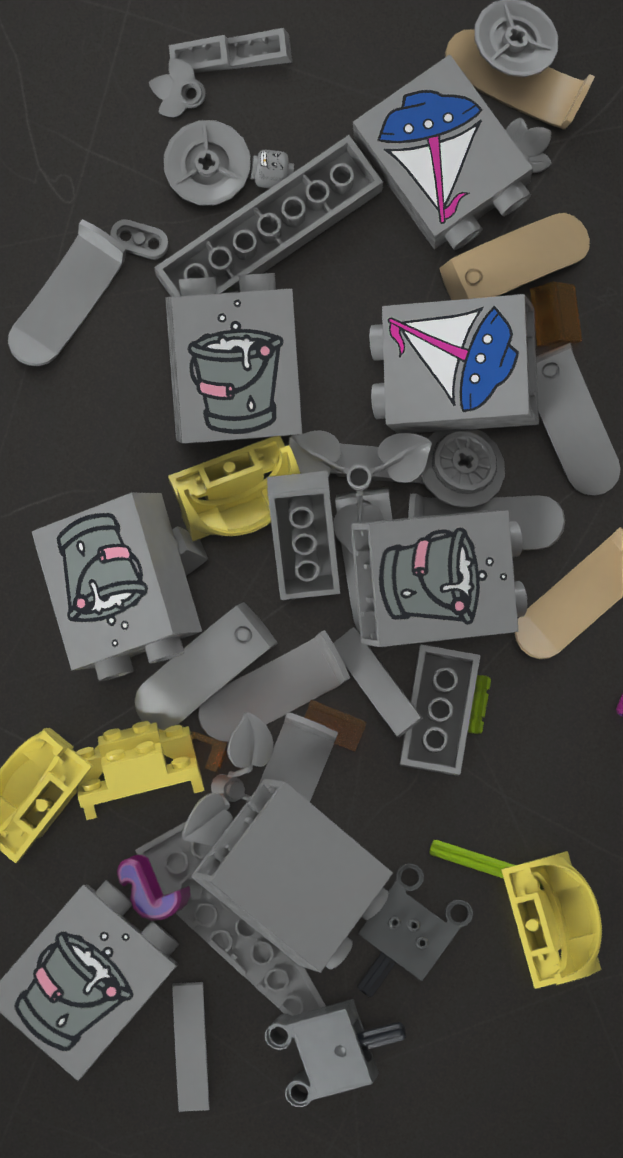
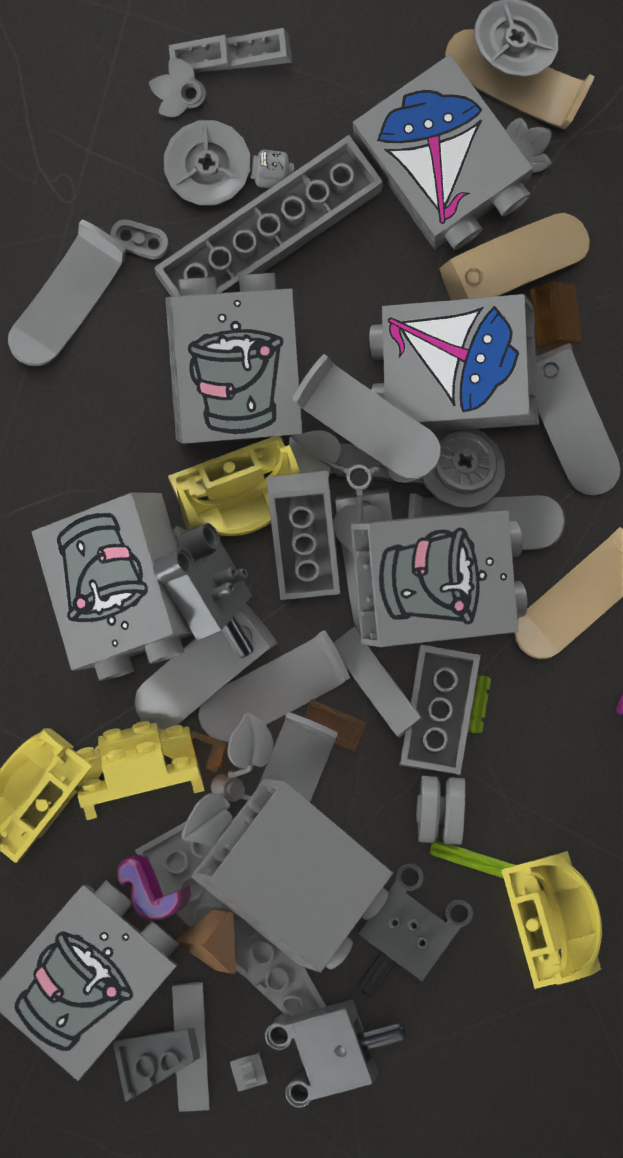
(153, 1058): none -> dark grey wing
(206, 586): none -> dark grey piece
(212, 940): none -> medium nougat slope
(248, 1072): none -> light grey tile
(368, 421): none -> light grey piece
(441, 810): none -> light grey wheel

